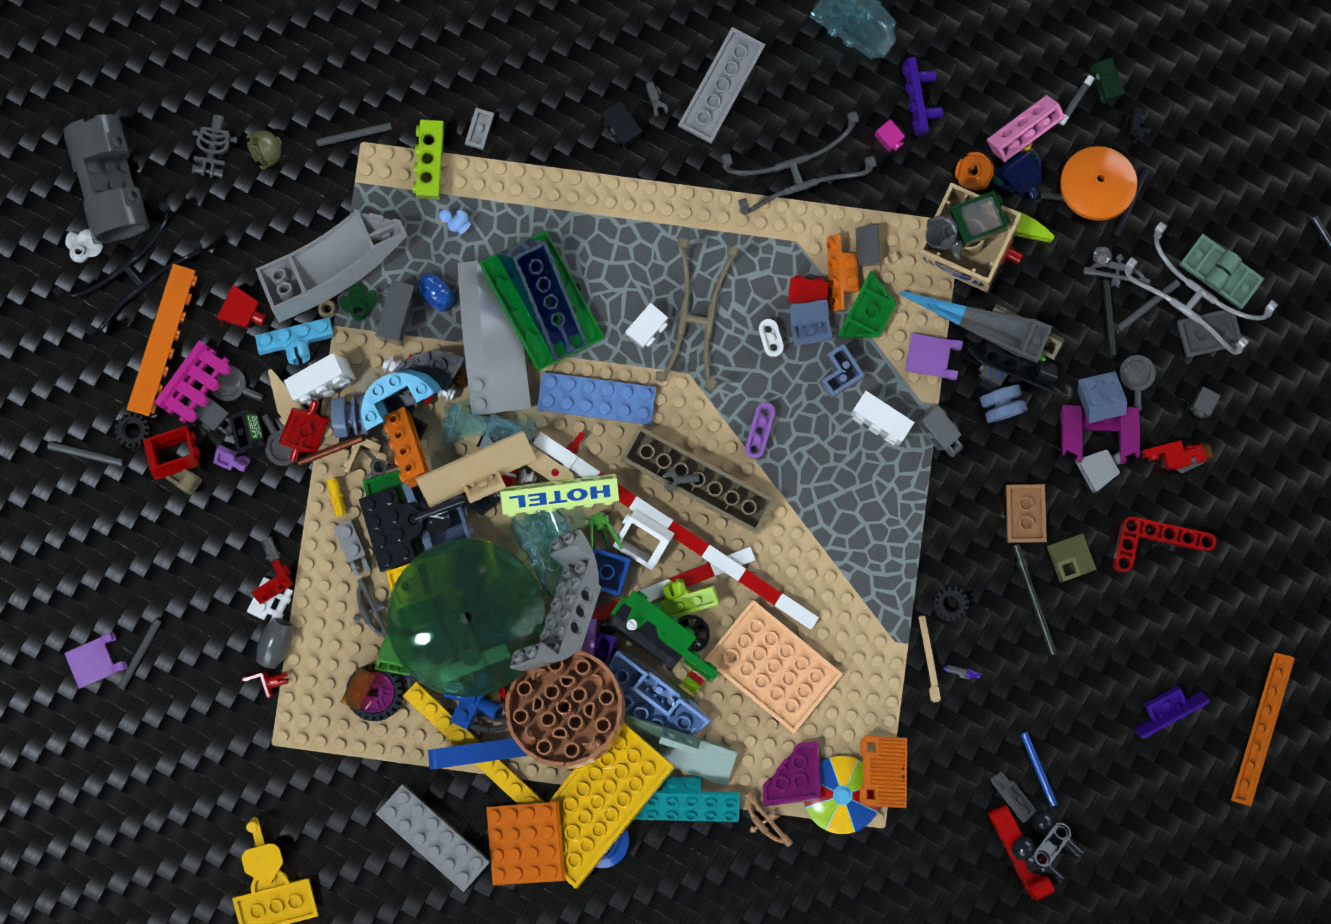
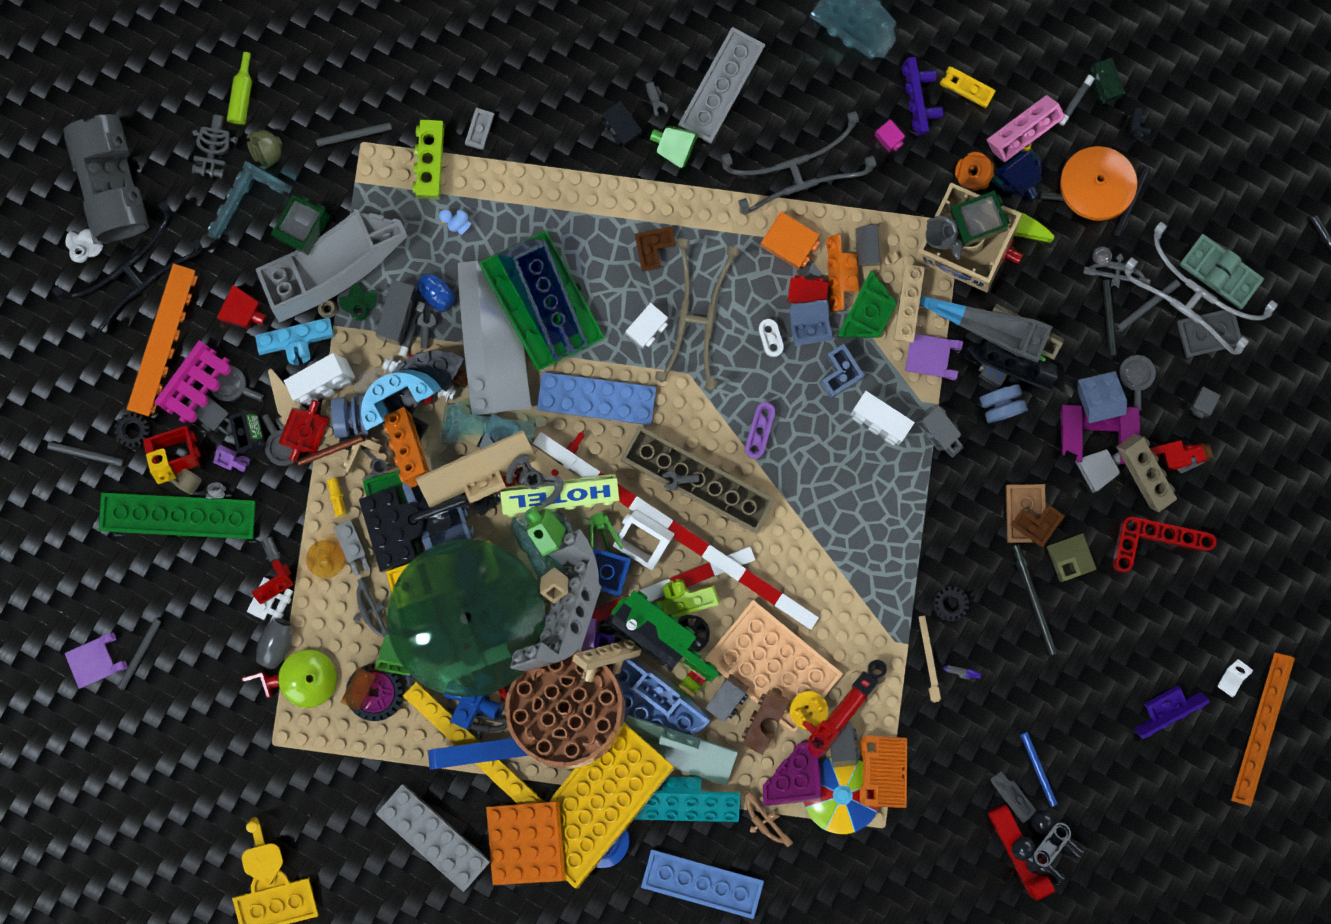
(162, 471): none -> yellow bracket
(177, 516): none -> green plate
(215, 491): none -> light grey plate
(235, 194): none -> clear light blue bracket
(240, 93): none -> lime piece
(293, 678): none -> lime dish
(301, 222): none -> window
(325, 559): none -> clear yellow tile
(411, 330): none -> dark grey bar
(425, 328): none -> dark grey bar
(535, 479): none -> dark grey piece
(544, 530): none -> bright green torso
(554, 585): none -> tan brick
(609, 654): none -> tan plate
(649, 243): none -> reddish brown plate
(675, 144): none -> torso
(702, 884): none -> medium blue plate
(727, 698): none -> brick
(757, 736): none -> reddish brown arch
(790, 241): none -> orange brick
(816, 705): none -> yellow plate
(844, 750): none -> dark grey brick
(861, 692): none -> red piece
(909, 303): none -> tan plate
(968, 87): none -> yellow plate
(1038, 530): none -> reddish brown plate
(1130, 451): none -> dark tan brick
(1233, 678): none -> white bracket

